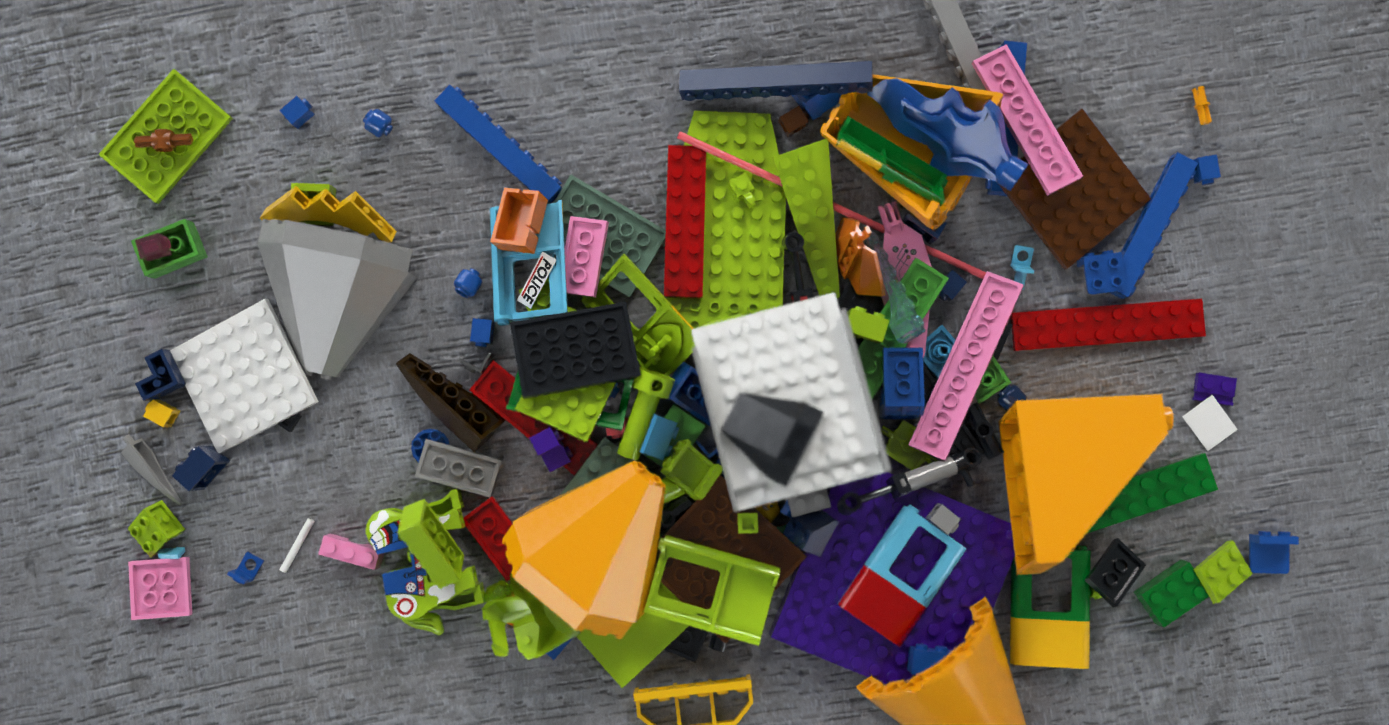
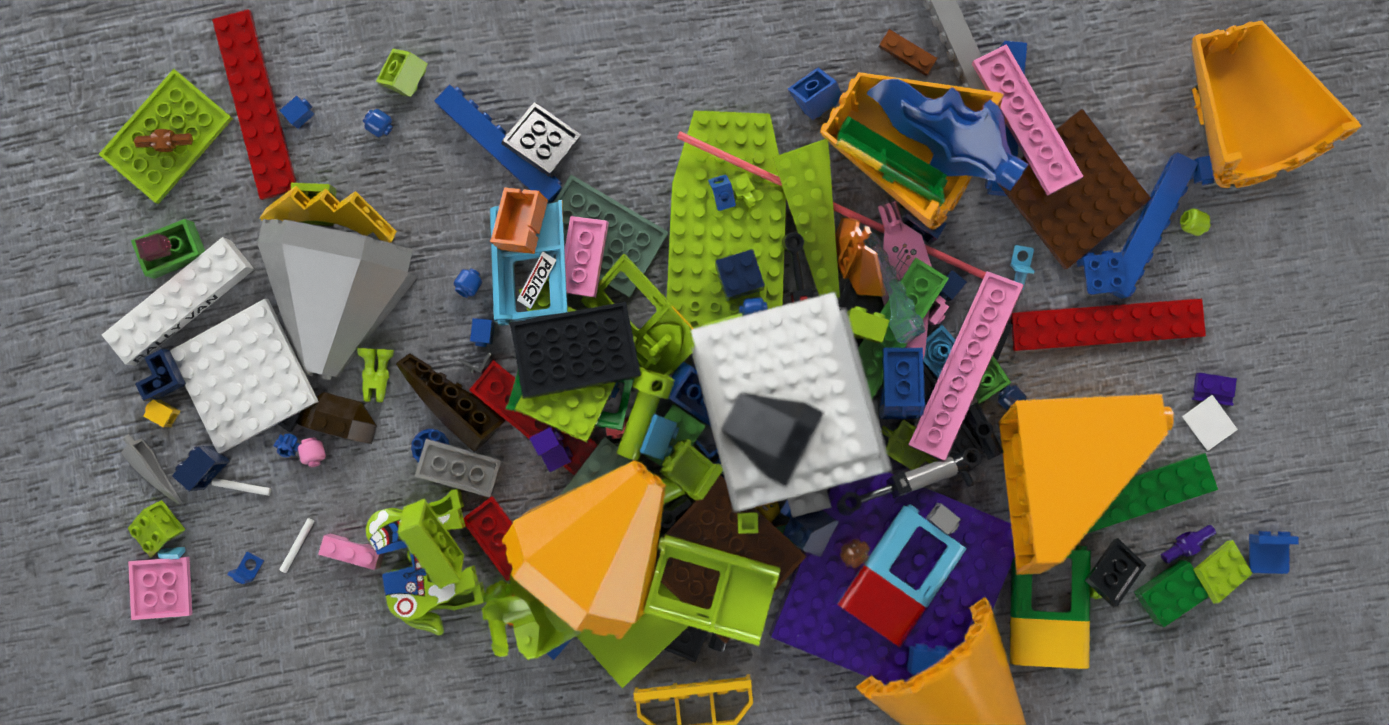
(178, 302): none -> white brick
(241, 486): none -> white bar
(254, 104): none -> red plate
(286, 445): none -> blue gear
(311, 452): none -> bright pink head
(339, 418): none -> dark brown wedge
(375, 379): none -> lime piece
(402, 72): none -> lime slope
(541, 139): none -> plate
(685, 222): red plate -> none
(722, 192): none -> blue bracket
(739, 275): none -> dark blue brick
(752, 306): none -> blue head
(776, 80): dark blue brick -> none
(794, 121): reddish brown brick -> none
(854, 553): none -> clear orange head
(907, 52): none -> dark orange plate
(937, 314): none -> bright pink bracket
(1188, 544): none -> dark purple pin
(1195, 222): none -> lime head
(1262, 106): none -> light orange cone

